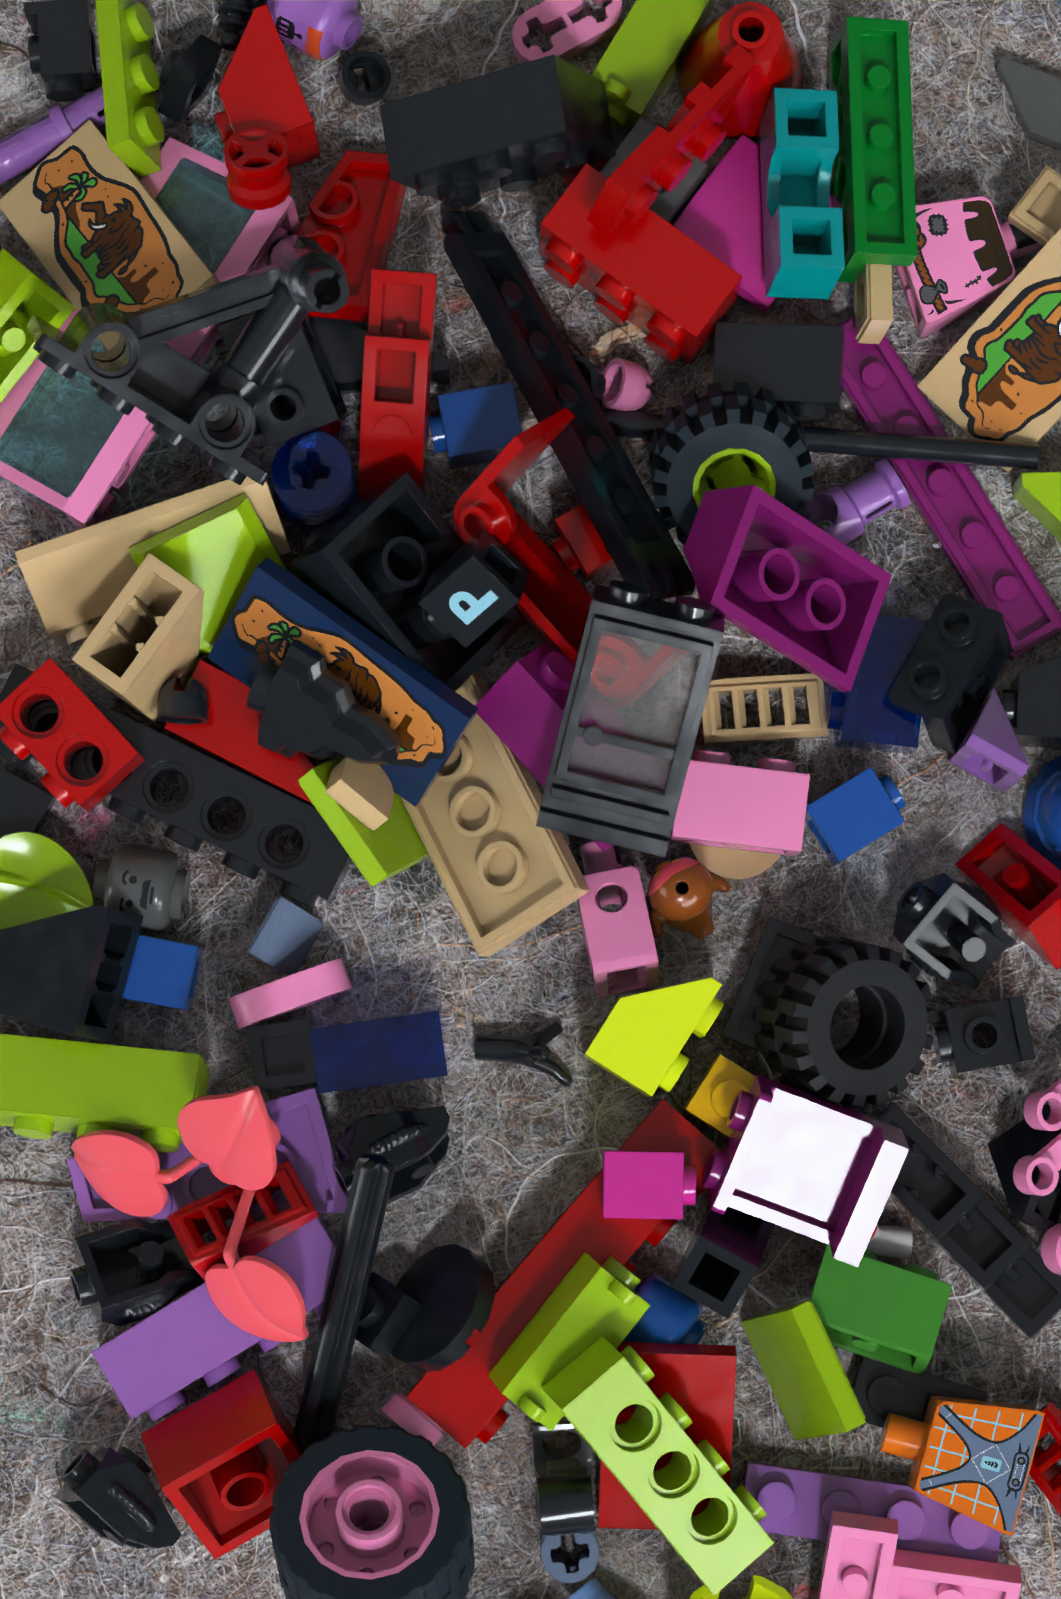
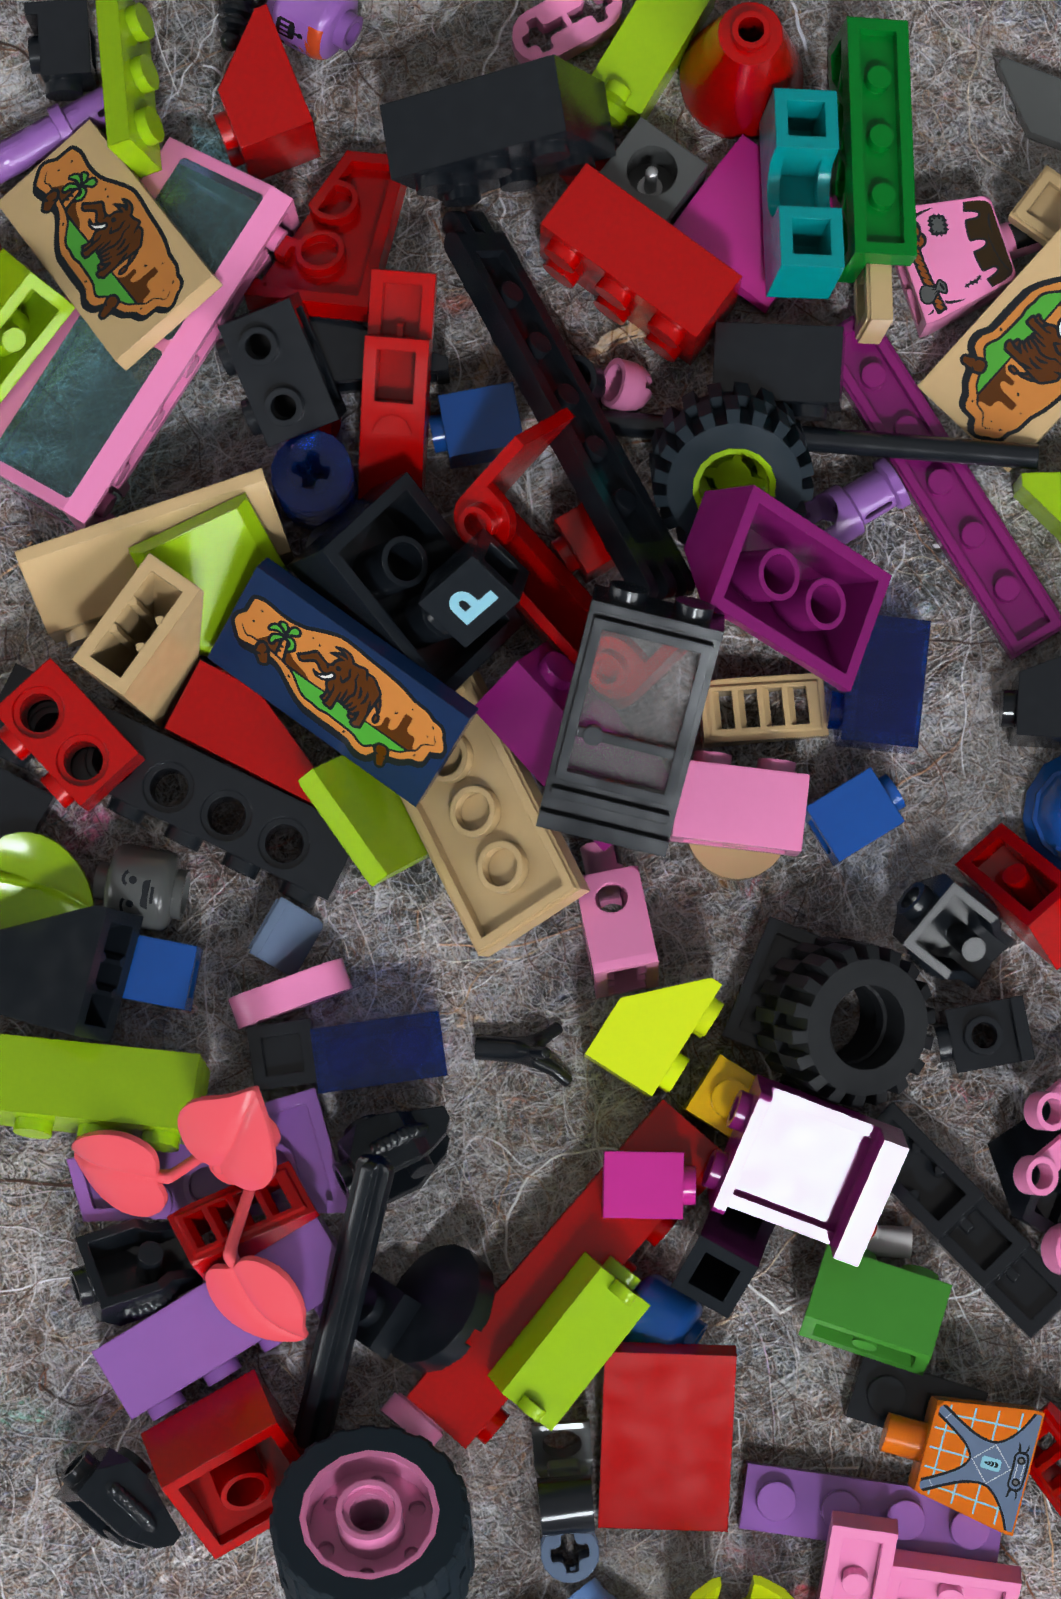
(175, 389): black plate -> none
(183, 707): black hinge -> none
(188, 77): black plate -> none
(257, 168): red wheel -> none
(316, 712): black rock -> none
(362, 791): tan tile -> none
(375, 76): black hinge -> none
(591, 1396): lime brick -> none
(669, 151): red wing -> none
(686, 911): dark orange animal -> none
(803, 1371): lime tile -> none
(952, 668): black bracket -> none
(991, 747): medium lavender slope -> none

